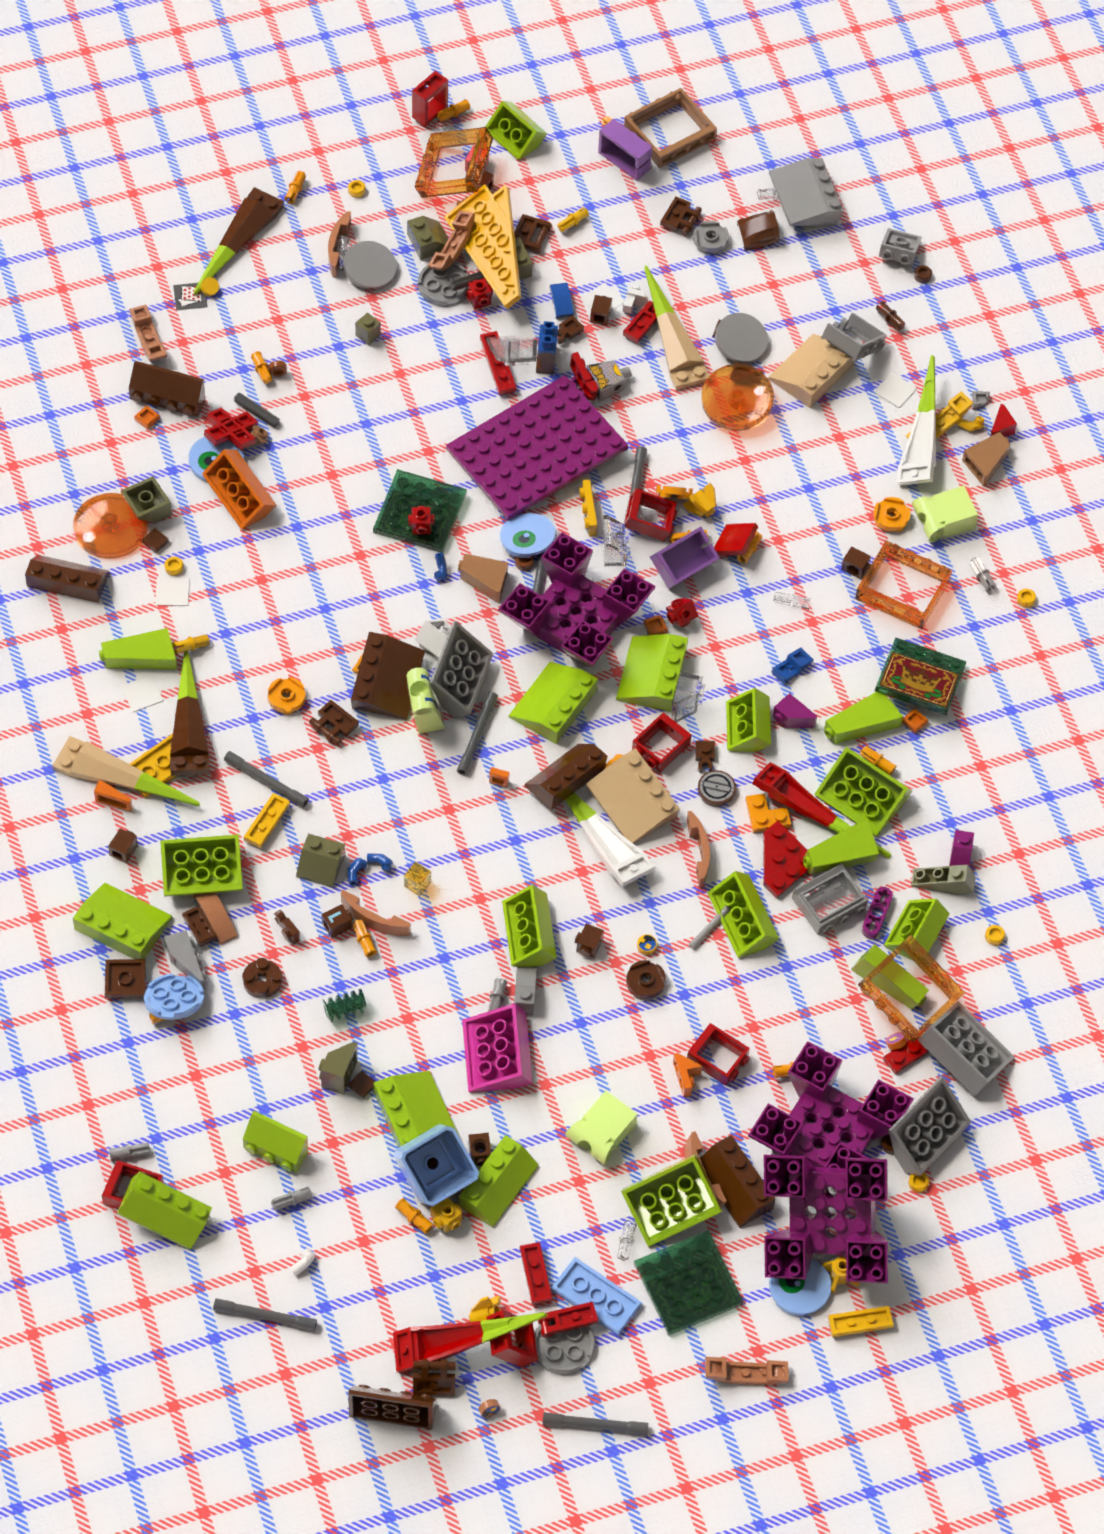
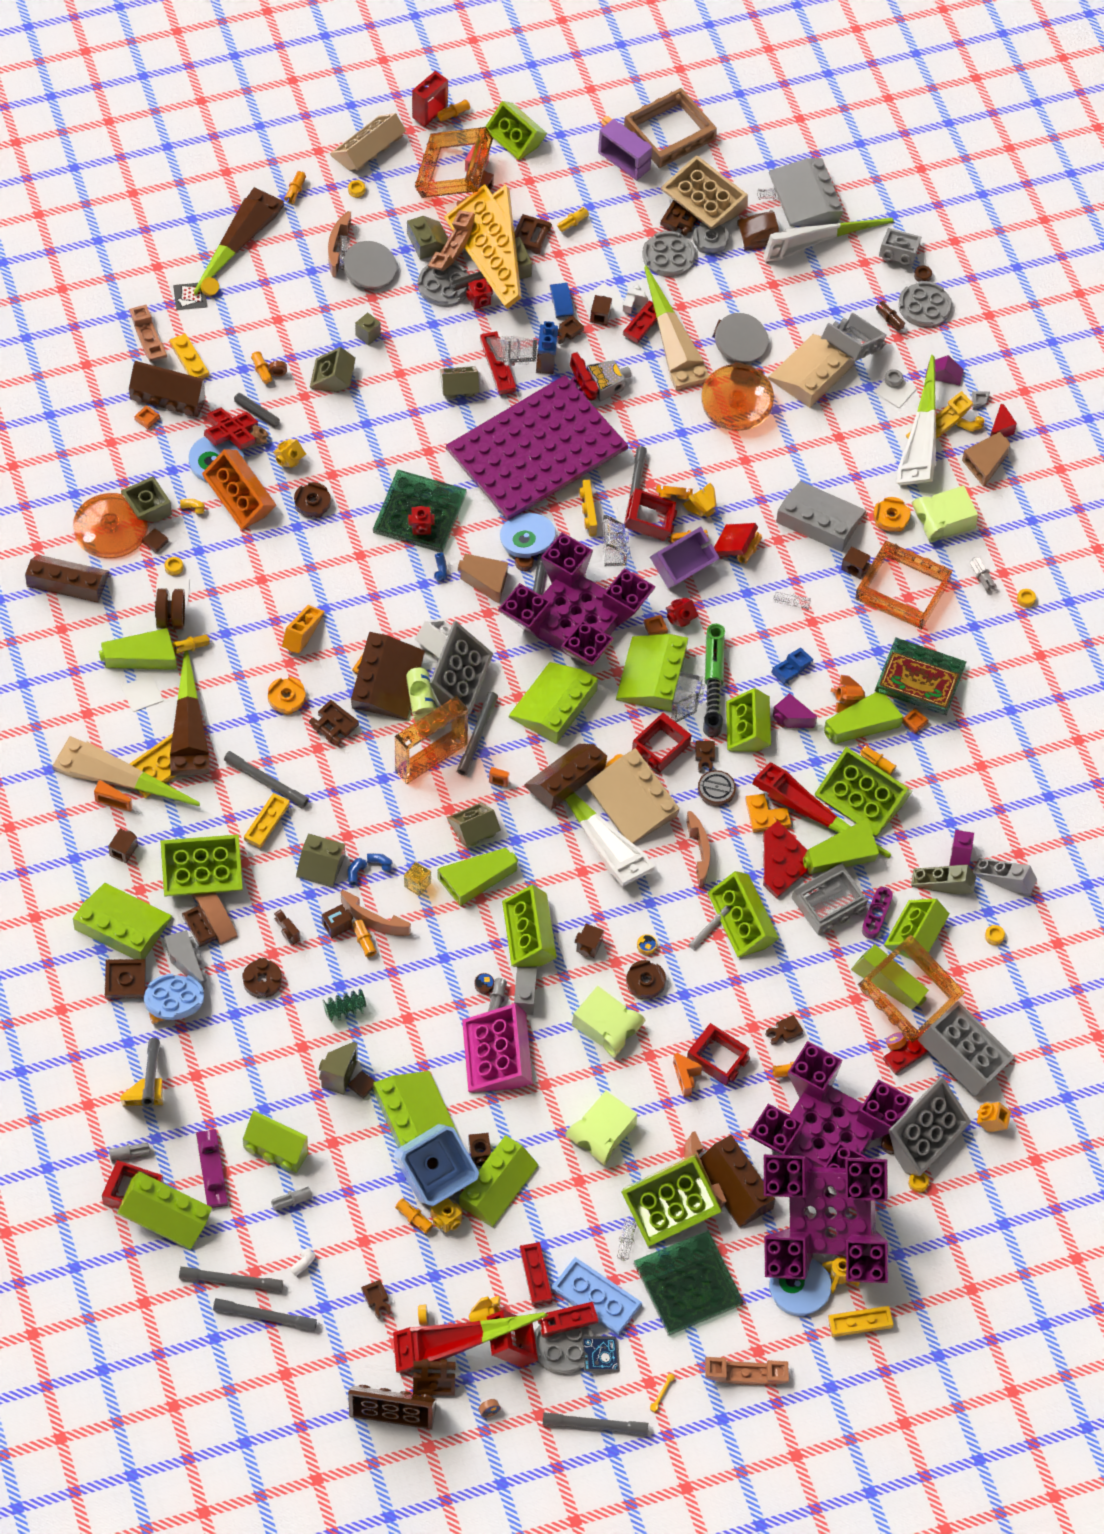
(133, 1096): none -> yellow slope
(148, 1091): none -> dark grey piece
(169, 609): none -> reddish brown wheel
(188, 356): none -> yellow plate
(193, 503): none -> yellow arm
(211, 1168): none -> magenta hinge
(263, 1283): none -> dark grey piece
(289, 453): none -> yellow brick
(302, 628): none -> light orange slope
(312, 509): none -> reddish brown plate
(333, 371): none -> olive slope
(369, 141): none -> tan slope
(376, 1296): none -> reddish brown plate
(423, 1315): none -> yellow tile
(451, 711): none -> clear orange window
(459, 381): none -> olive slope
(474, 824): none -> olive slope
(477, 874): none -> lime slope
(484, 983): none -> tile
(600, 1353): none -> sticker
(606, 1021): none -> yellowish green piece
(654, 1406): none -> yellow hinge
(668, 254): none -> light grey tile
(706, 193): none -> tan slope
(714, 679): none -> piece
(786, 1028): none -> reddish brown plate
(797, 239): none -> white plate
(819, 515): none -> light grey slope
(848, 693): none -> orange brick
(893, 378): none -> light grey tile
(925, 304): none -> light grey tile
(947, 370): none -> magenta slope
(993, 1117): none -> light orange brick
(1008, 875): none -> light grey slope

